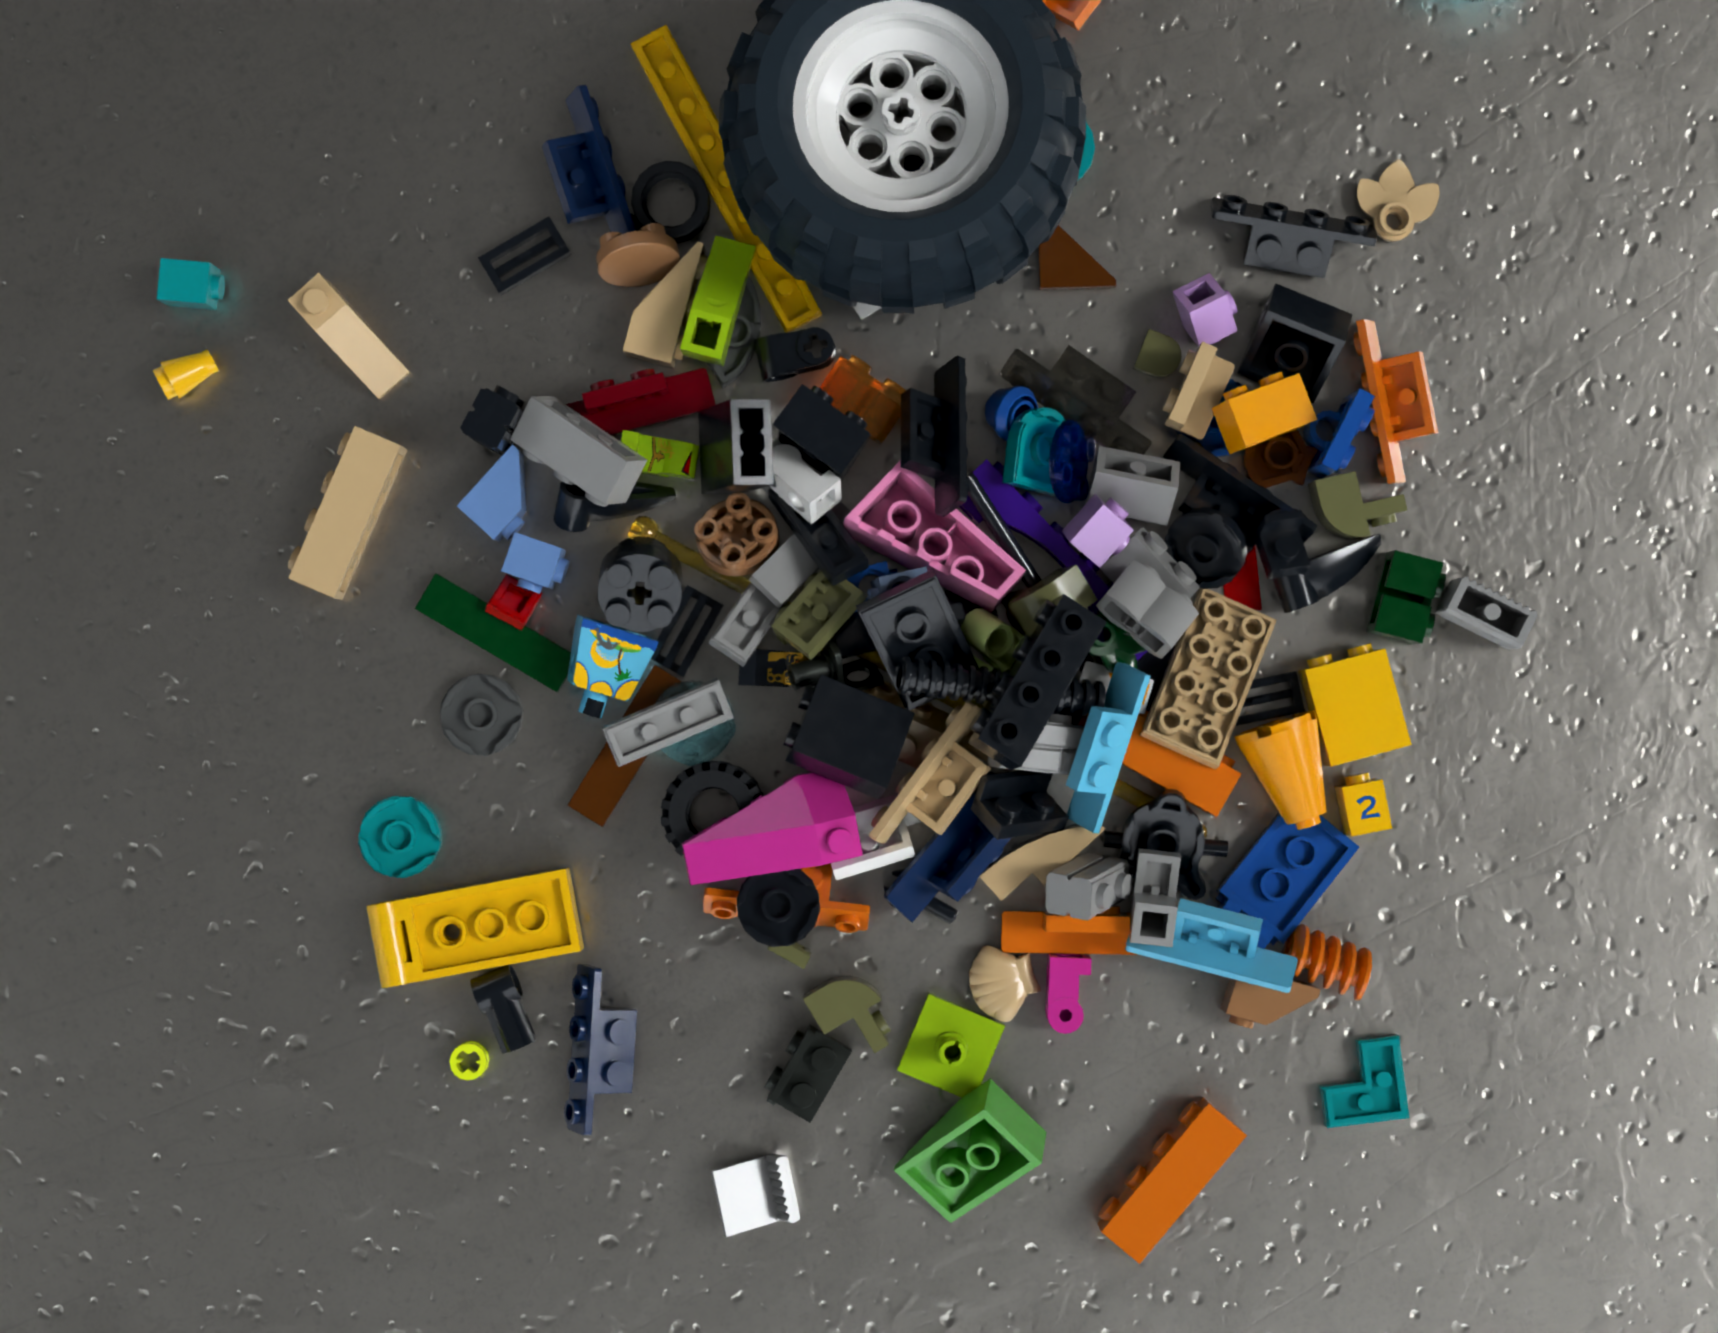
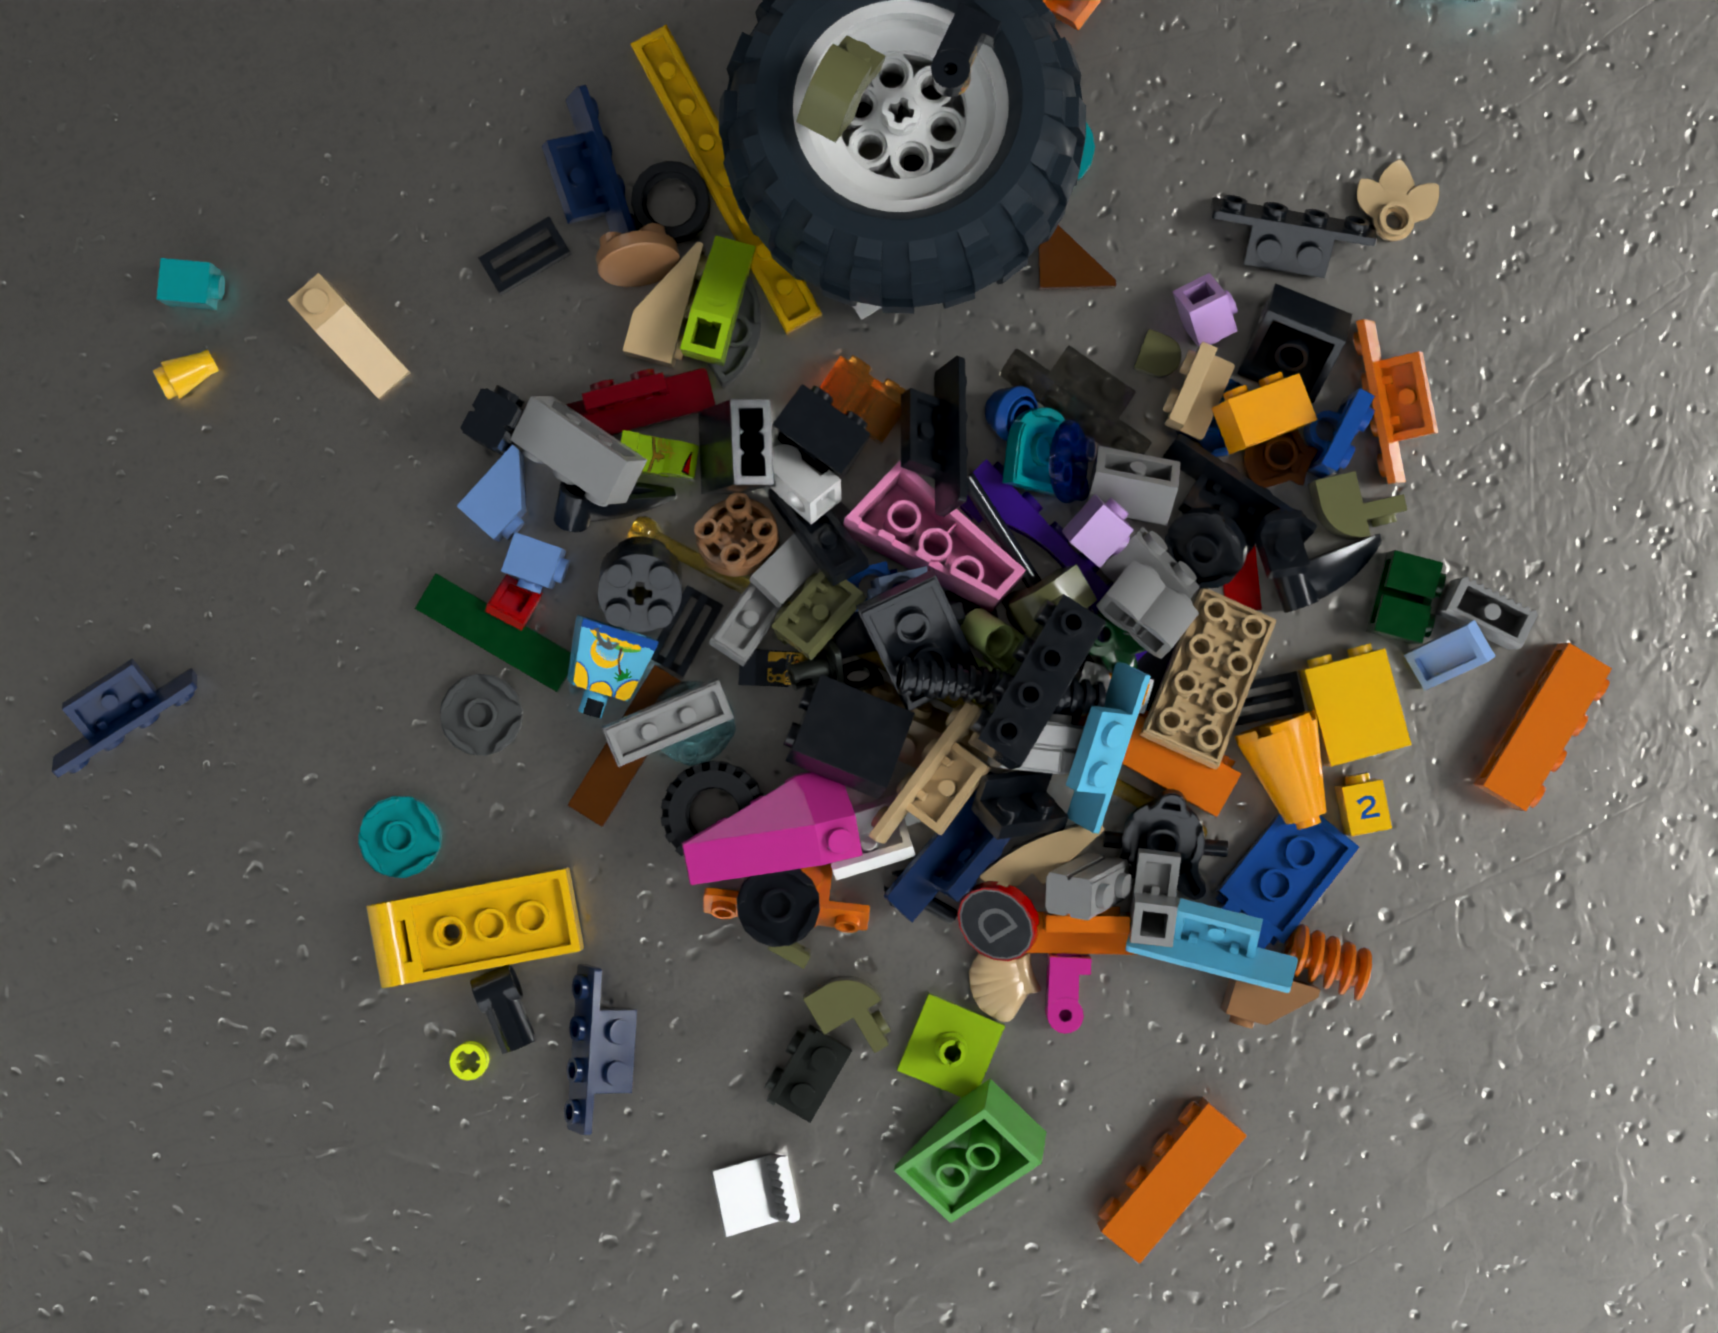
(115, 708): none -> dark blue bracket
(346, 513): tan brick -> none
(785, 354): black piece -> none
(838, 87): none -> olive brick
(960, 47): none -> black leg
(998, 921): none -> black tile
(1379, 1092): teal tile -> none
(1449, 655): none -> light blue tile
(1543, 727): none -> orange brick

